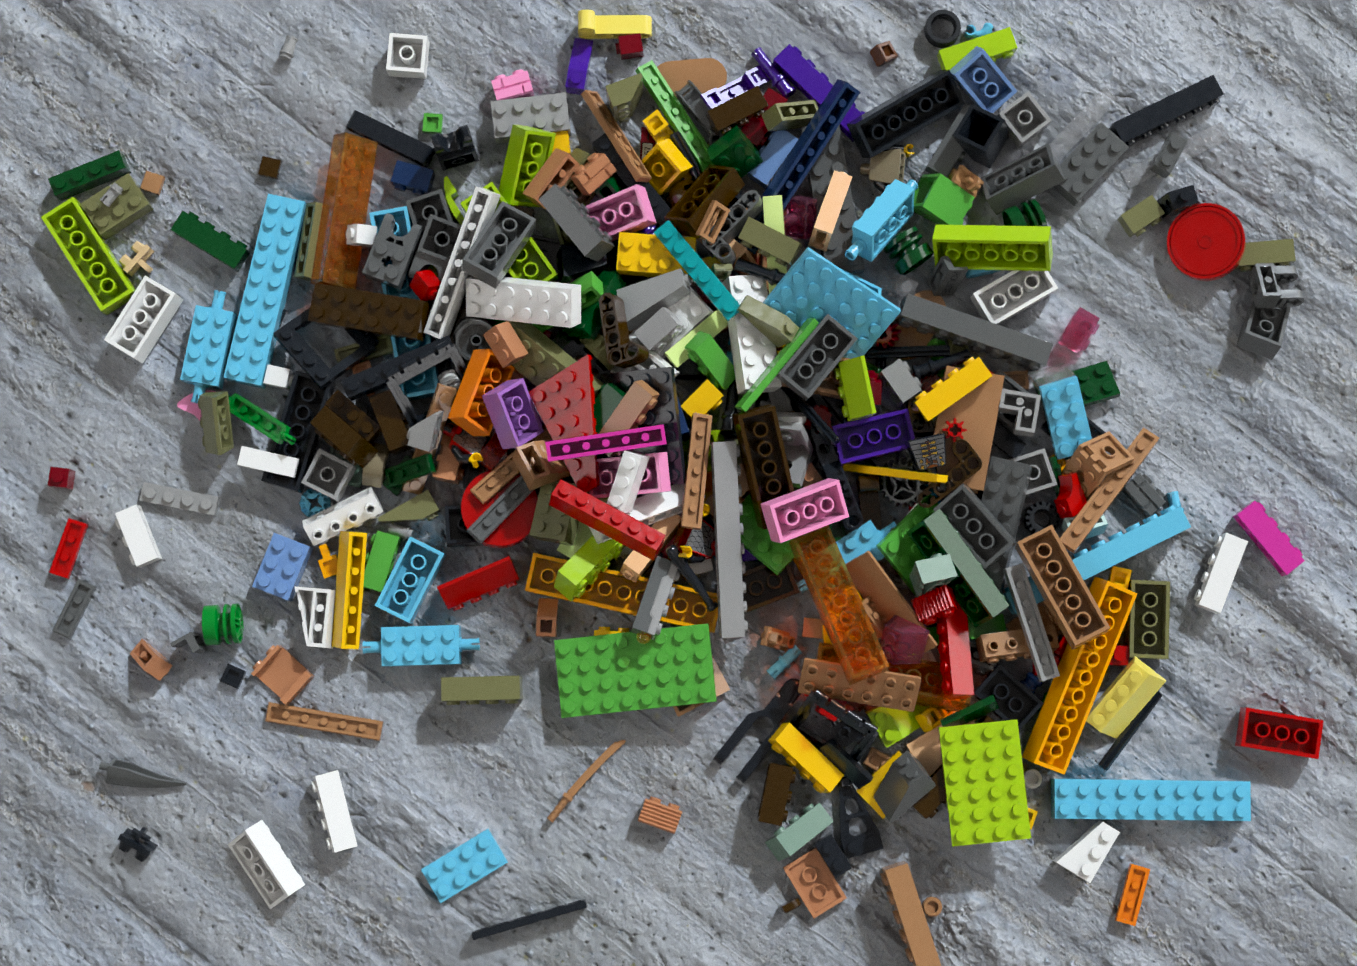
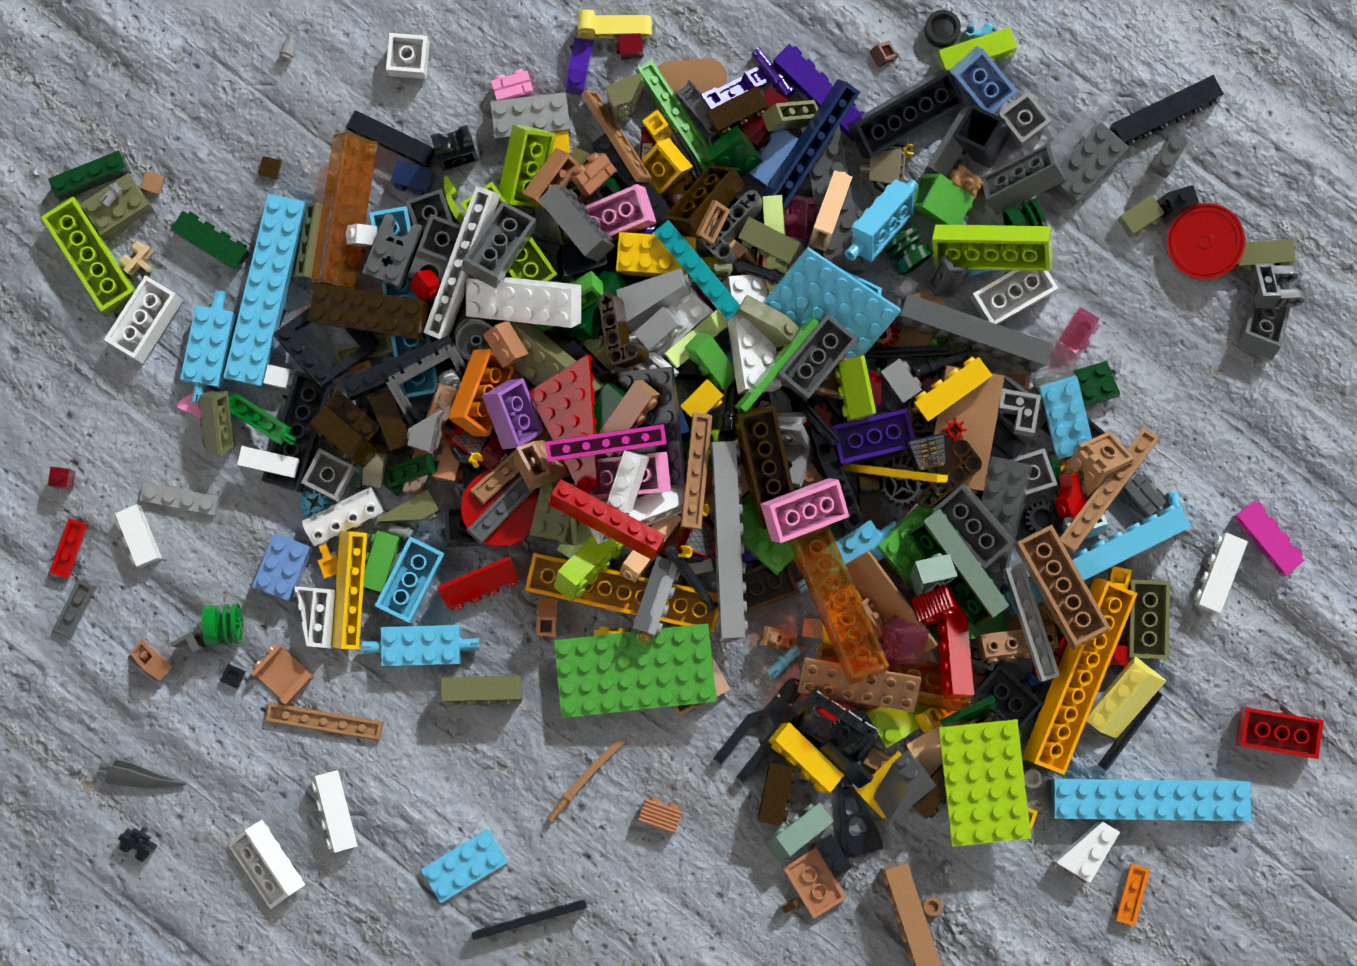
(432, 123): bright green tile -> none

